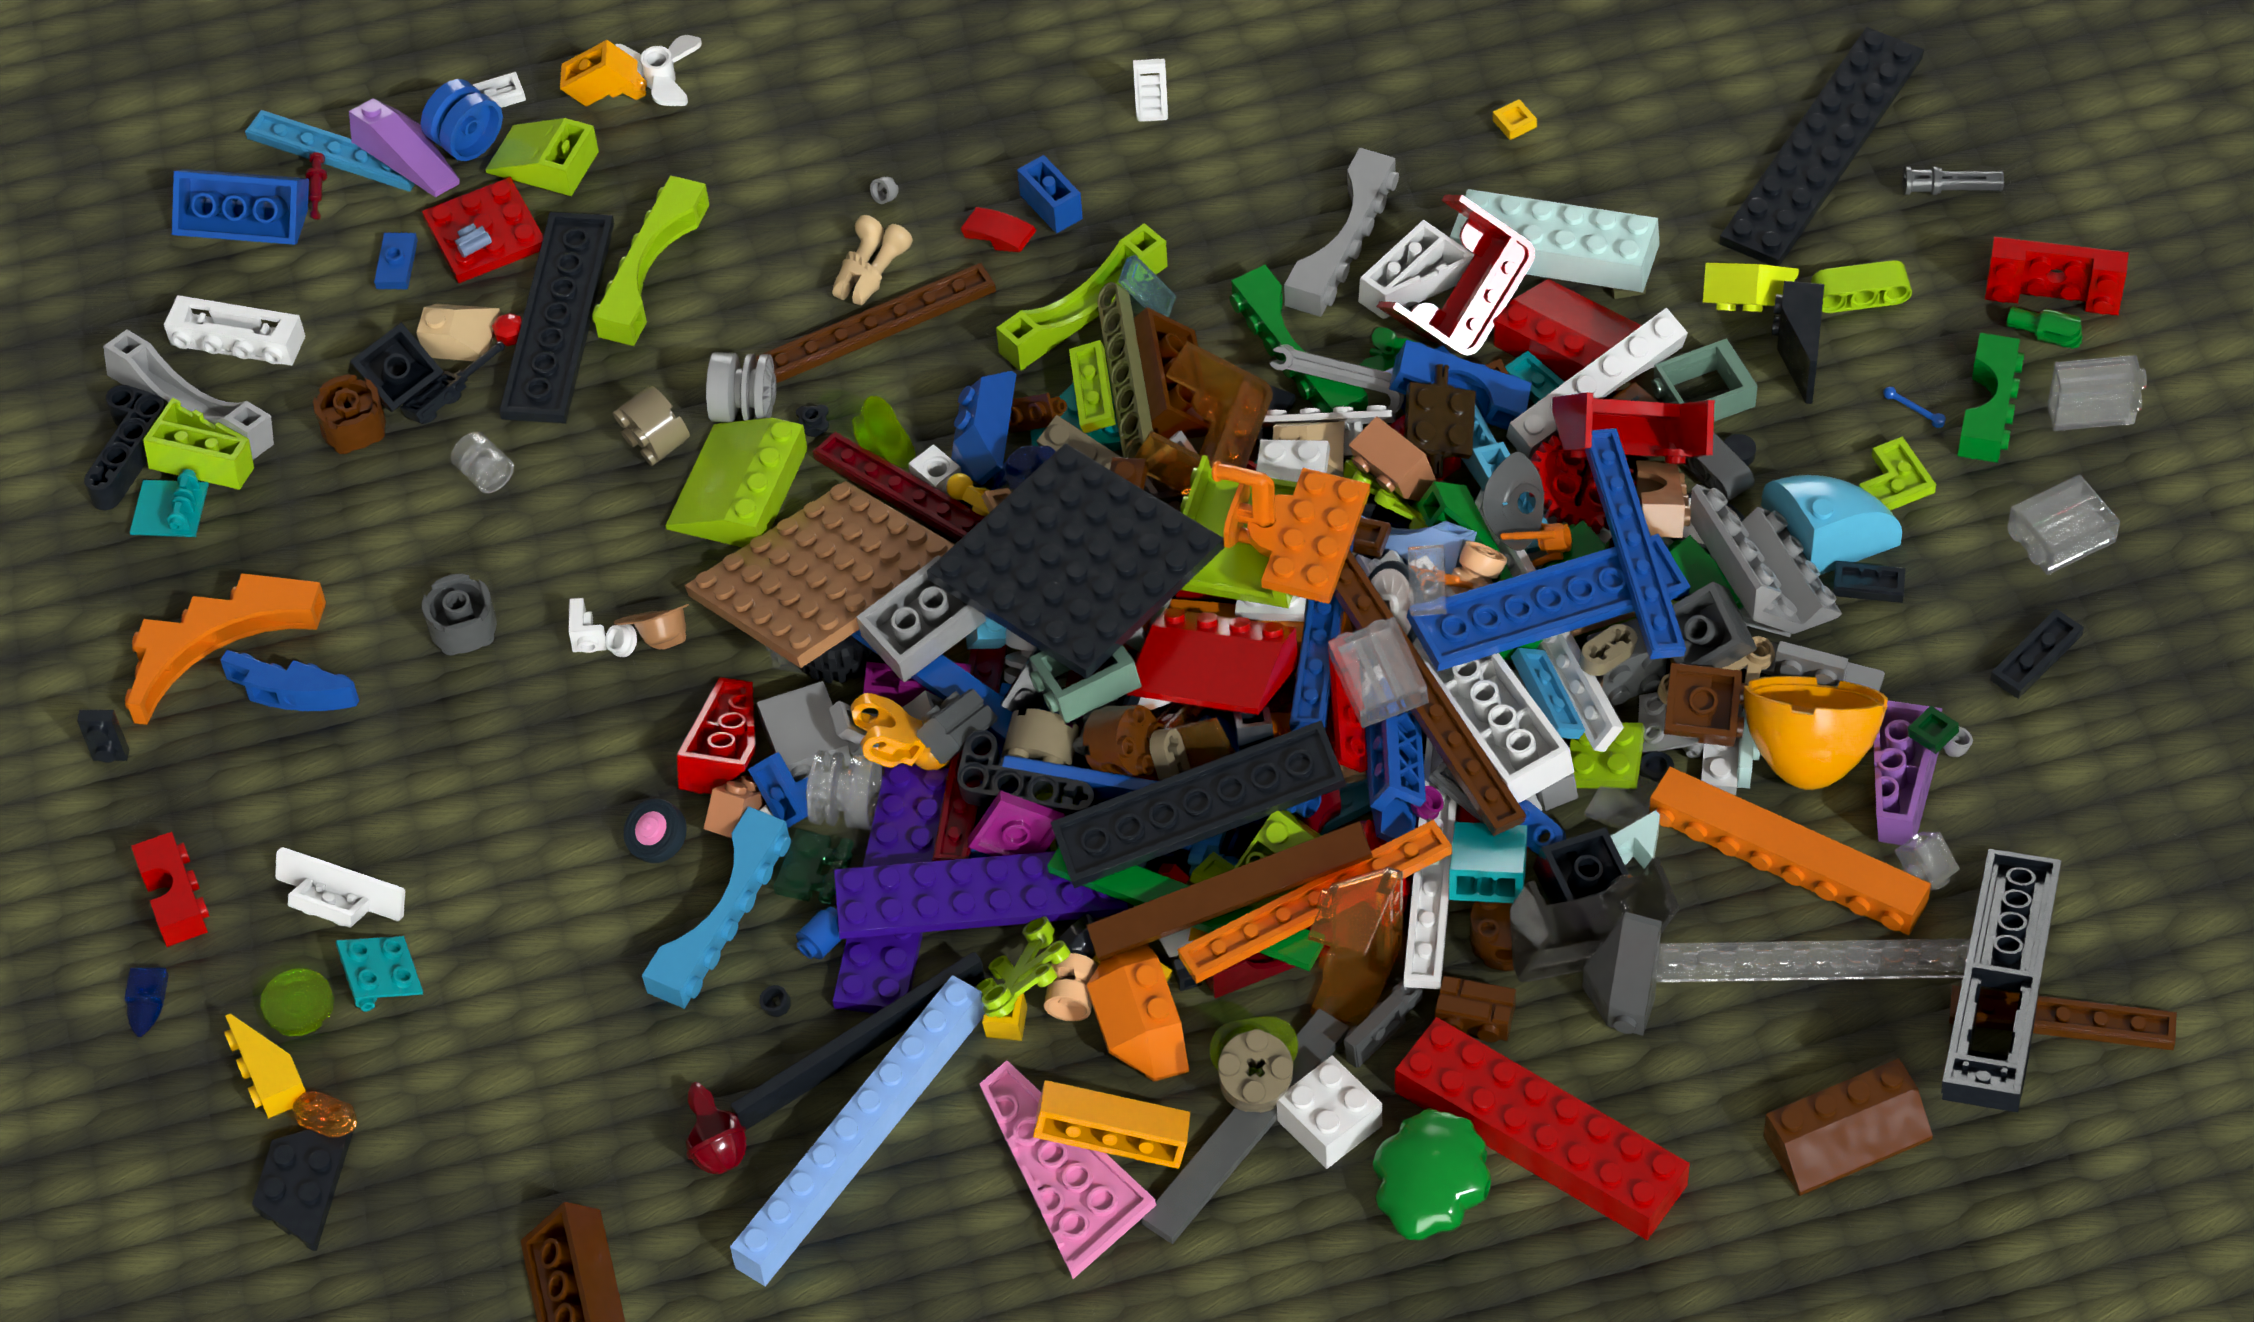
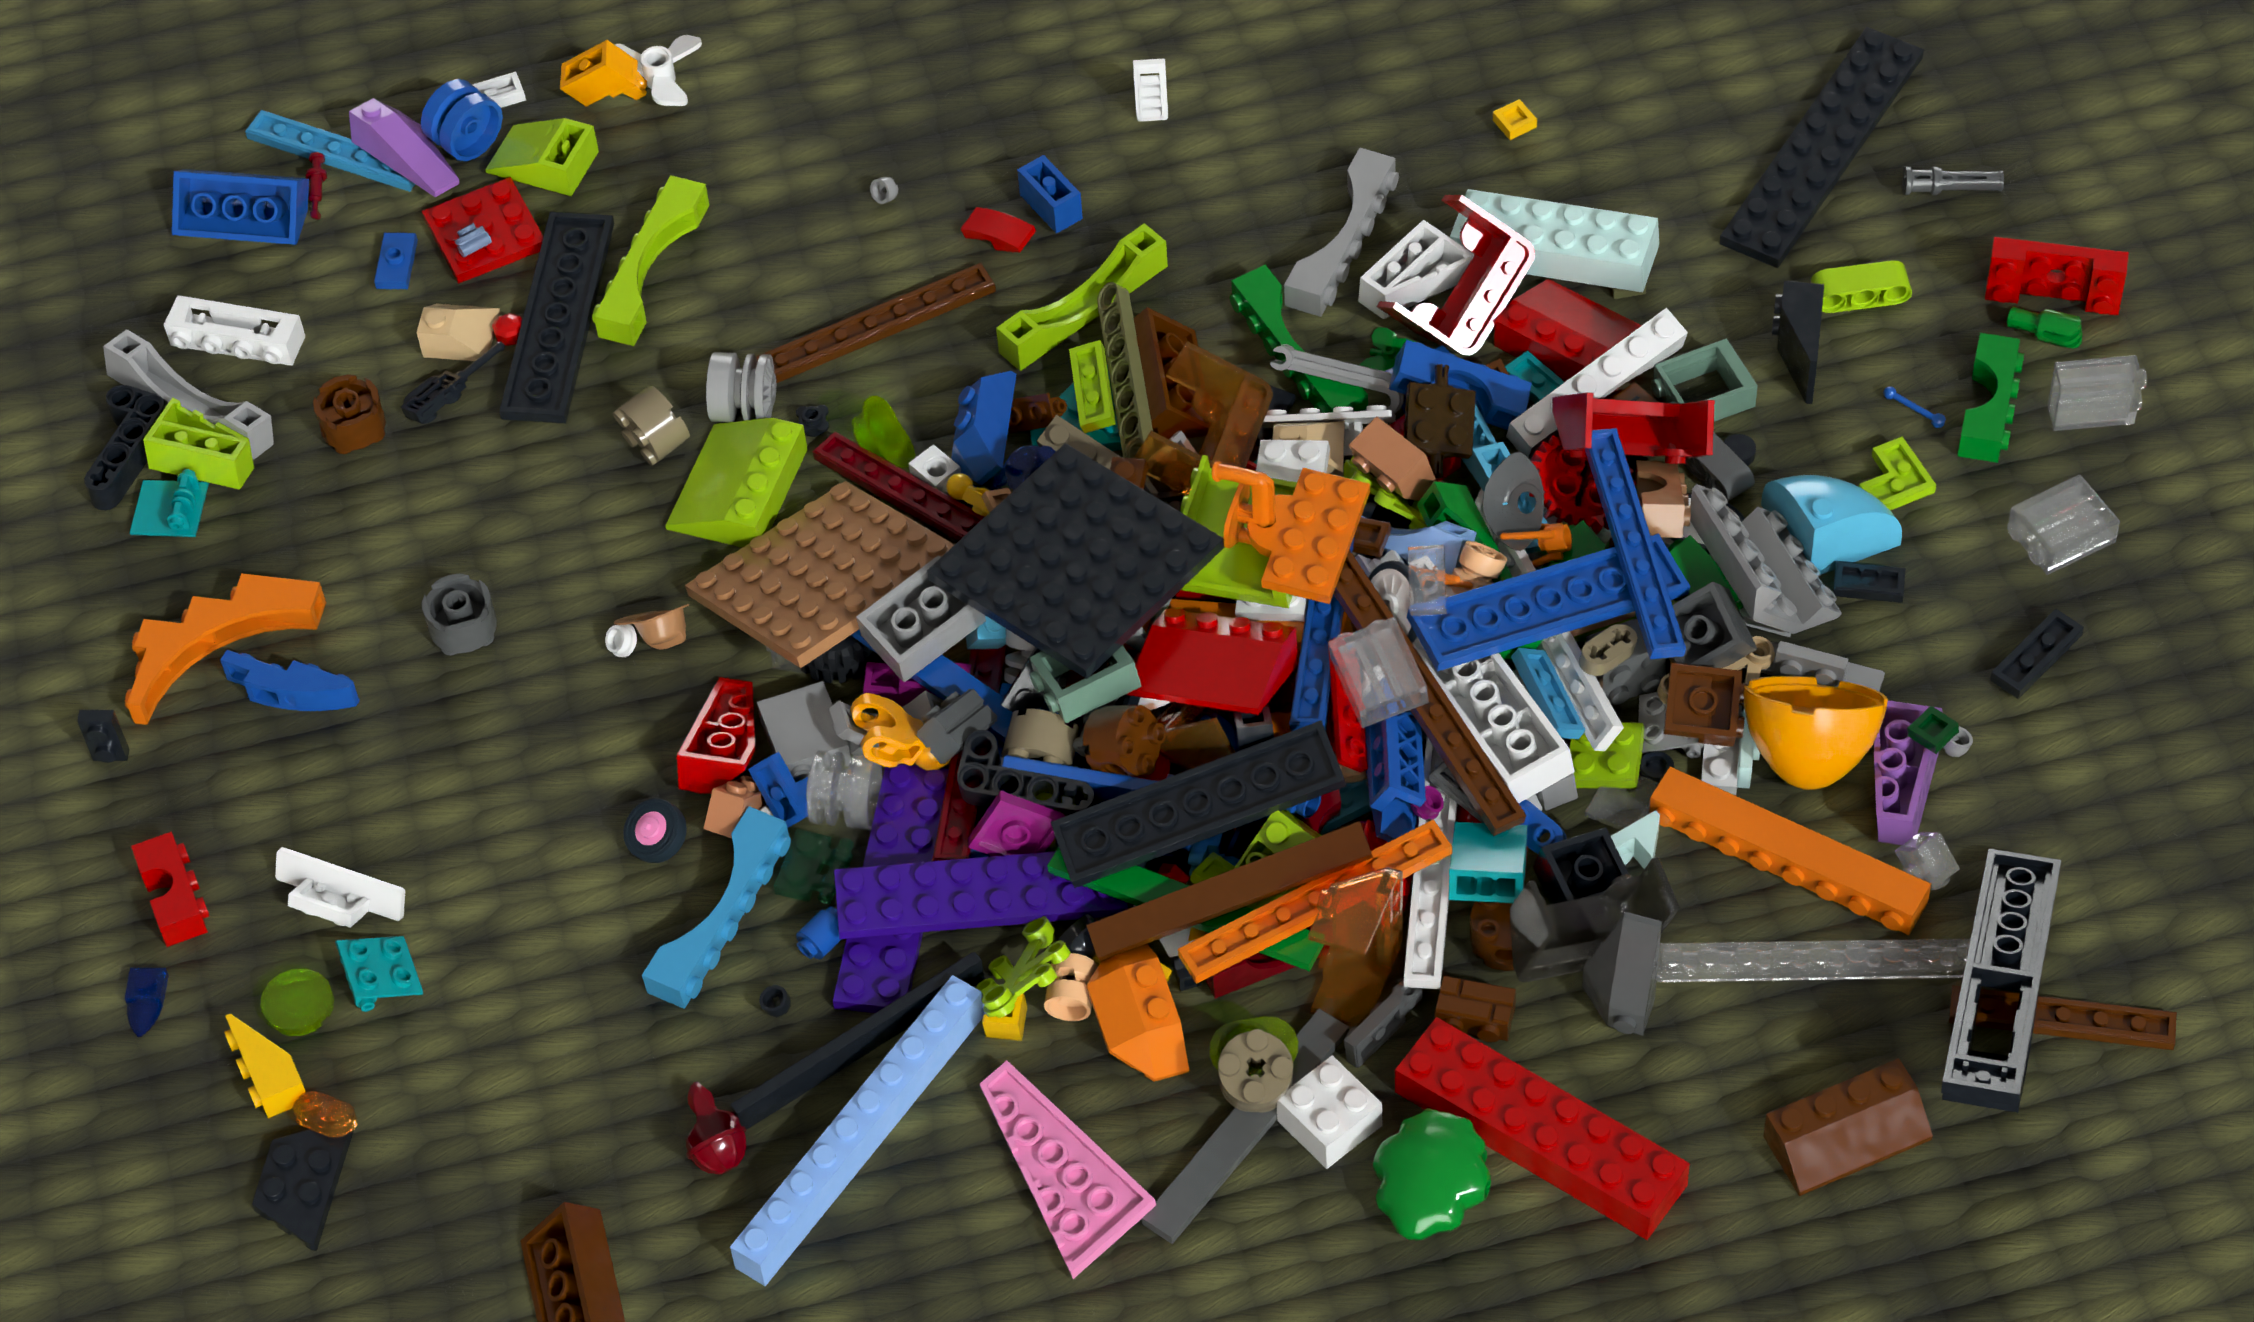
(396, 367): black slope -> none
(482, 462): clear wheel -> none
(583, 634): white bracket -> none
(856, 266): tan piece -> none
(1111, 1124): light orange brick -> none
(1146, 286): clear light blue plate -> none
(1168, 753): dark tan beam -> none
(1744, 285): neon yellow slope -> none

